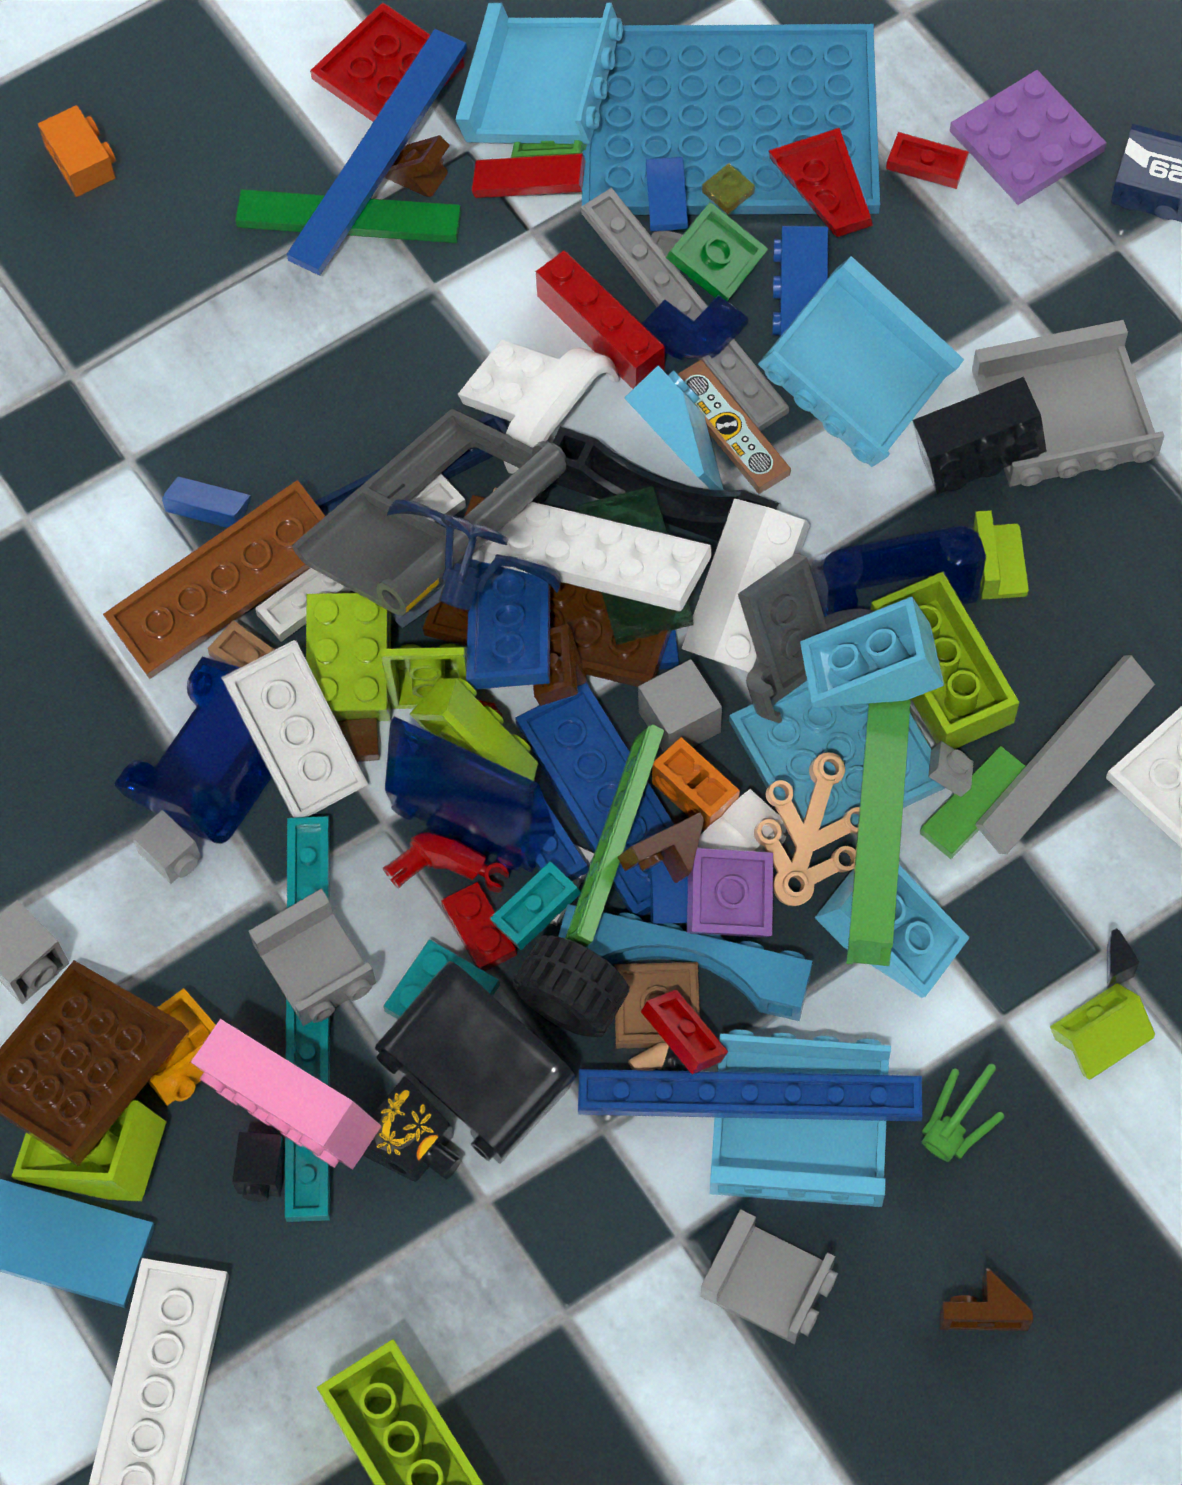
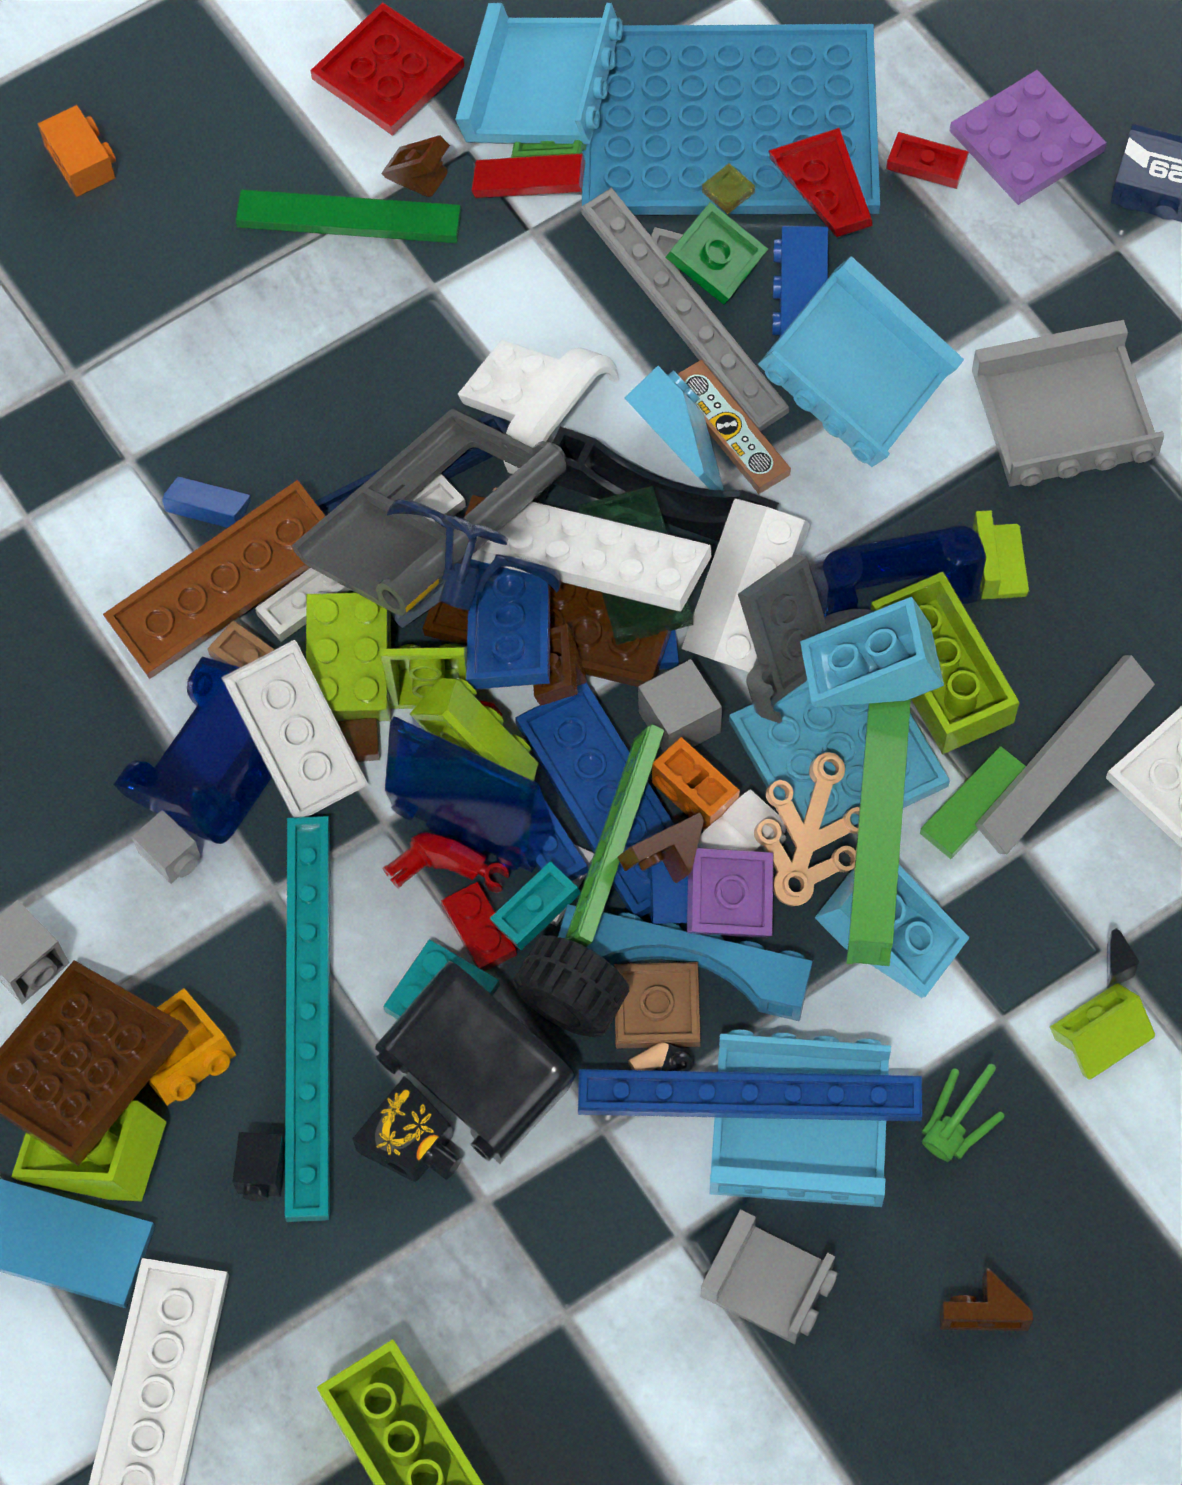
(285, 1096): bright pink brick -> none
(312, 958): light grey panel -> none
(376, 152): blue tile -> none
(598, 318): red brick -> none
(666, 194): blue slope -> none
(684, 1031): red plate -> none
(697, 338): clear blue plate -> none
(951, 768): light grey plate -> none
(980, 435): black brick -> none

